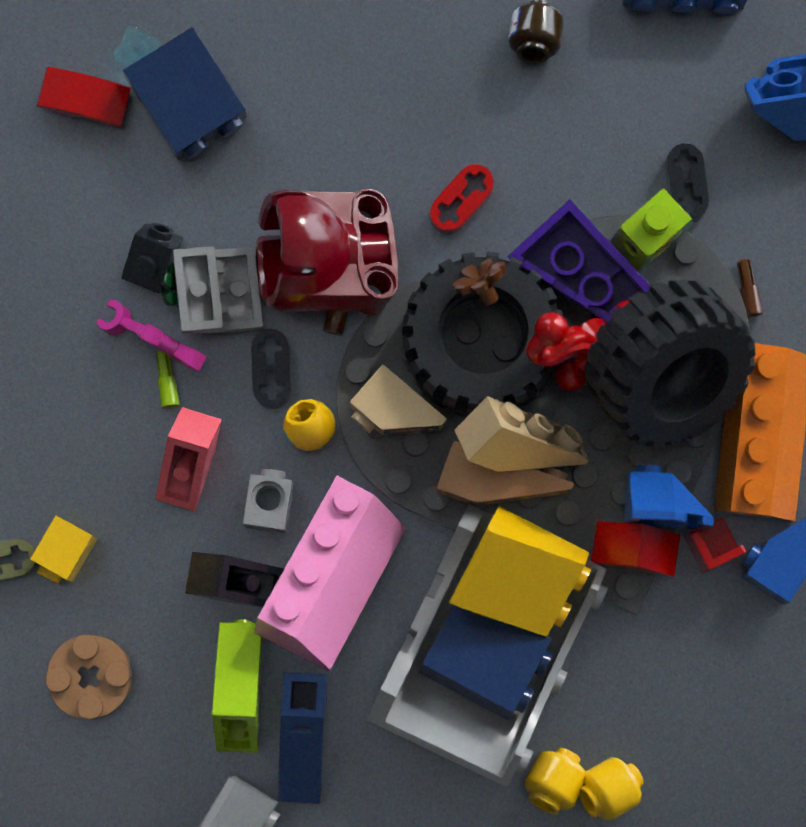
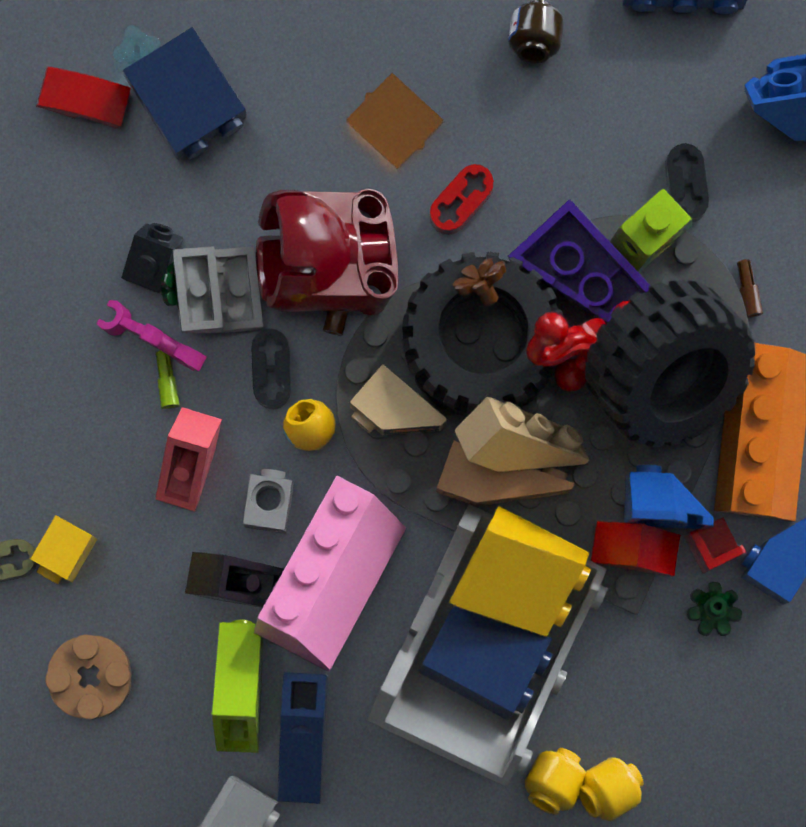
(394, 120): none -> clear orange piece
(708, 615): none -> dark green plant

